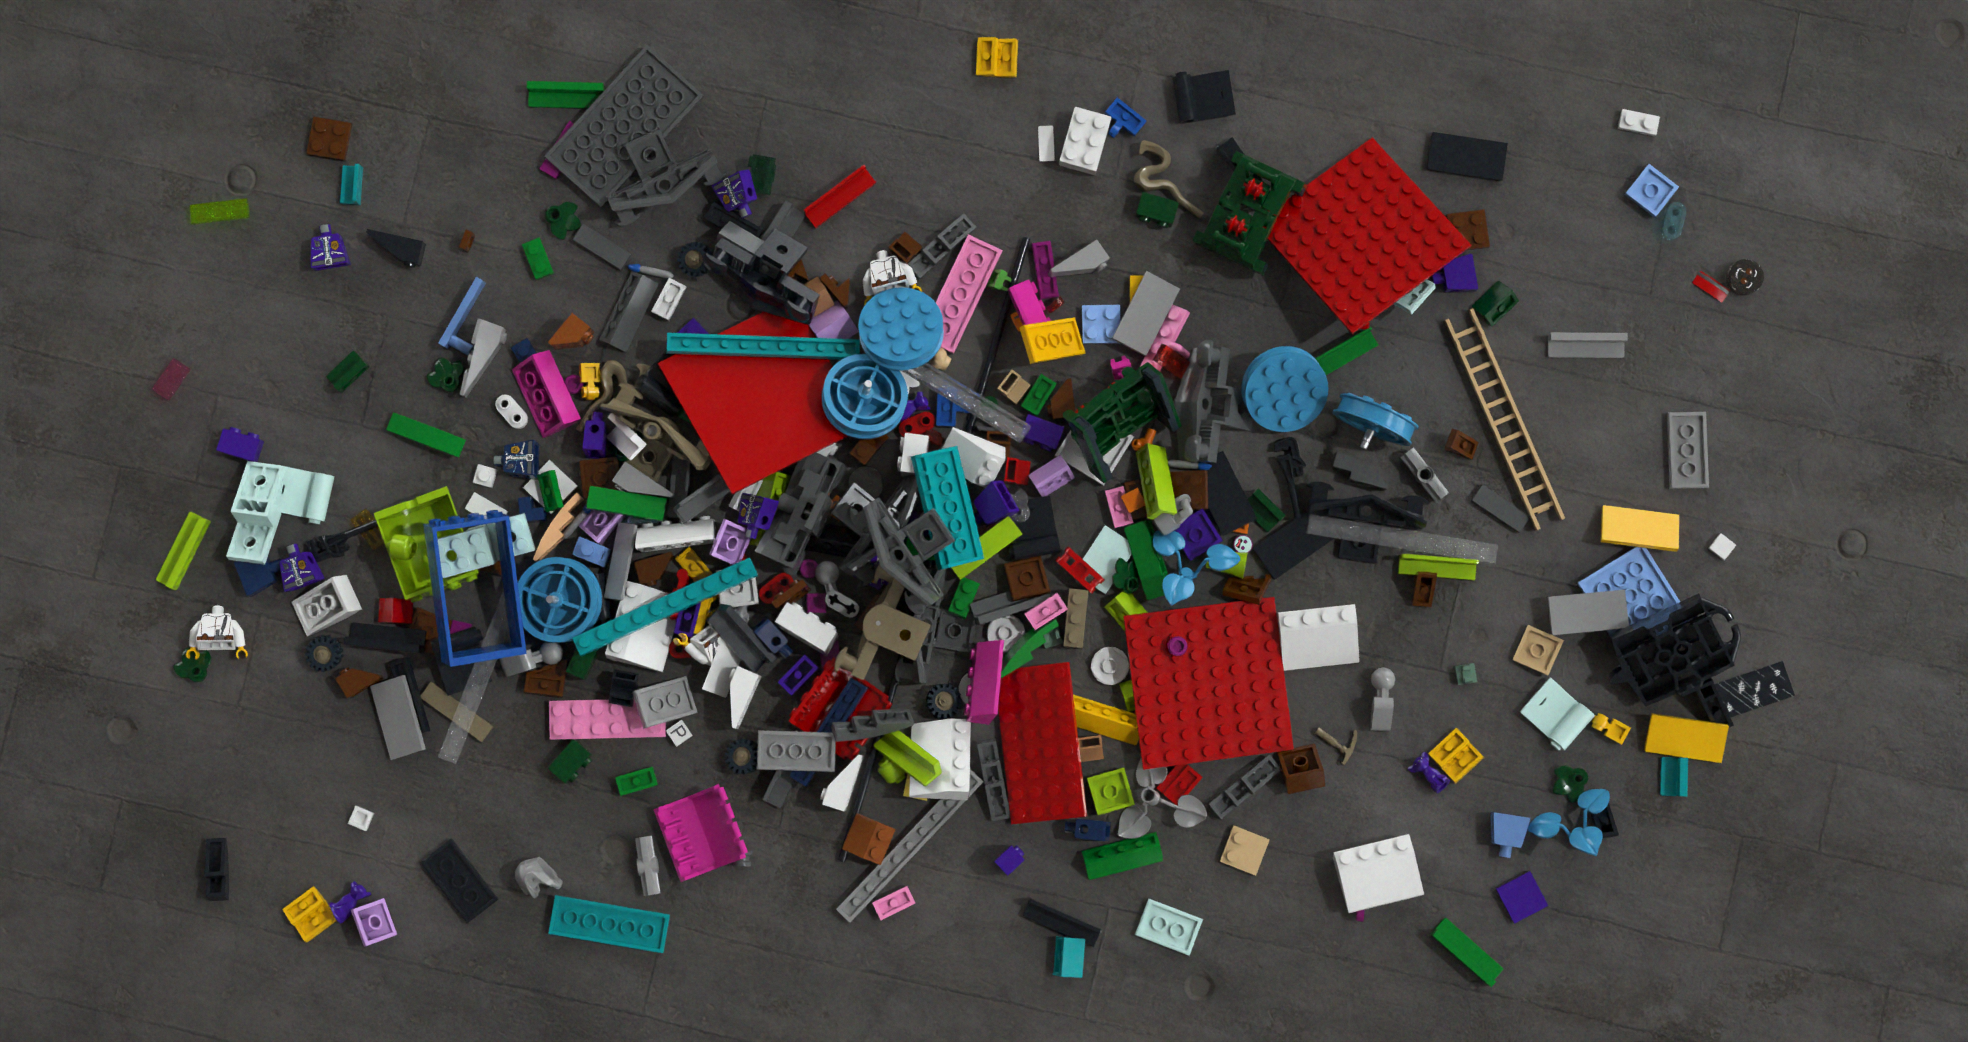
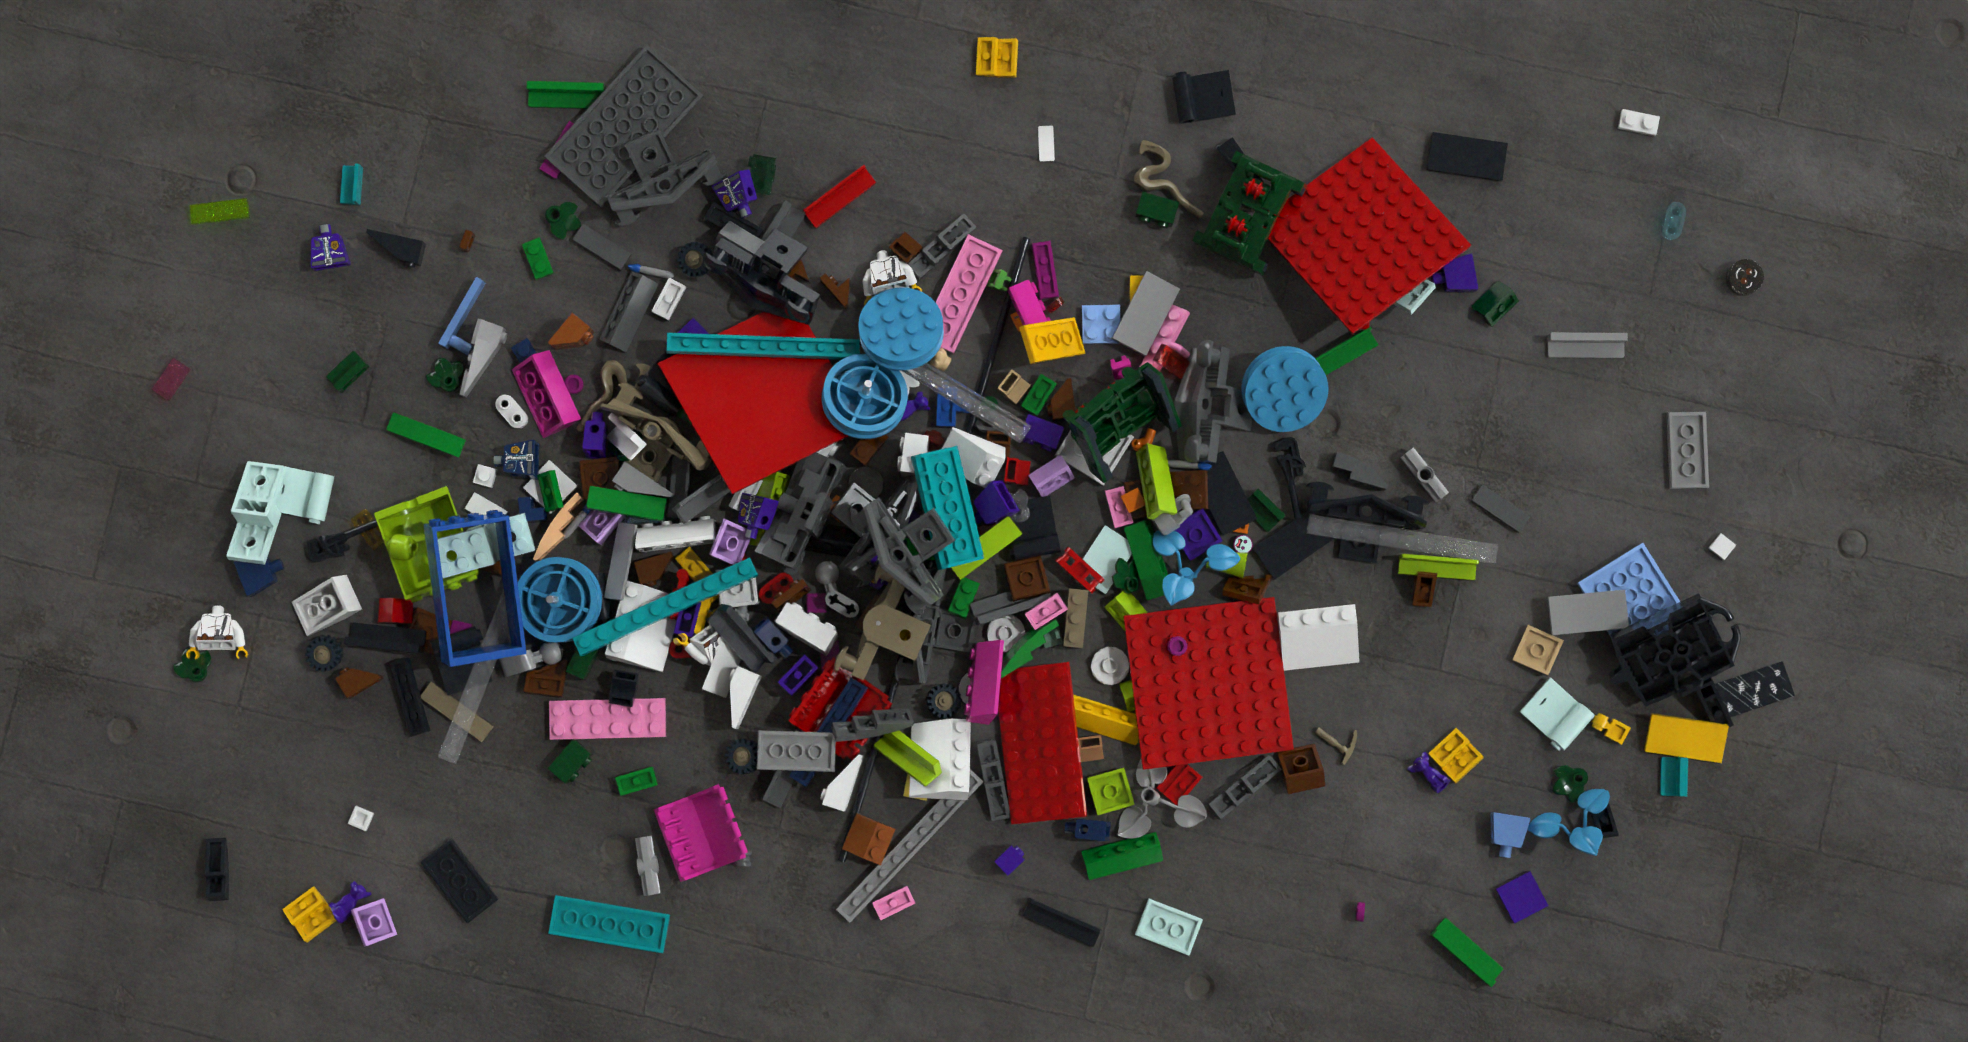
(183, 550): lime panel -> none
(240, 445): dark purple brick -> none
(299, 569): dark purple torso -> none
(329, 138): reddish brown plate -> none
(397, 717): light grey tile -> none
(535, 871): light grey helmet -> none
(589, 374): yellow plate -> none
(591, 552): medium blue torso -> none
(664, 702): light grey tile -> none
(679, 733): white tile -> none
(808, 568): magenta tile -> none
(825, 301): medium nougat piece -> none
(833, 323): lavender slope -> none
(890, 771): lime head -> none
(917, 425): red plate -> none
(1069, 957): teal panel -> none
(1084, 261): light grey slope -> none
(1085, 140): white brick -> none
(1125, 118): blue plate -> none
(1244, 850): tan plate -> none
(1375, 420): dark azure wheel -> none
(1378, 873): white slope -> none
(1382, 706): light grey beam -> none
(1461, 444): reddish brown slope -> none
(1465, 674): sand green tile -> none
(1472, 226): reddish brown plate -> none
(1508, 397): tan ladder -> none
(1640, 528): yellow tile -> none
(1651, 190): light blue plate -> none
(1711, 286): red sticker -> none

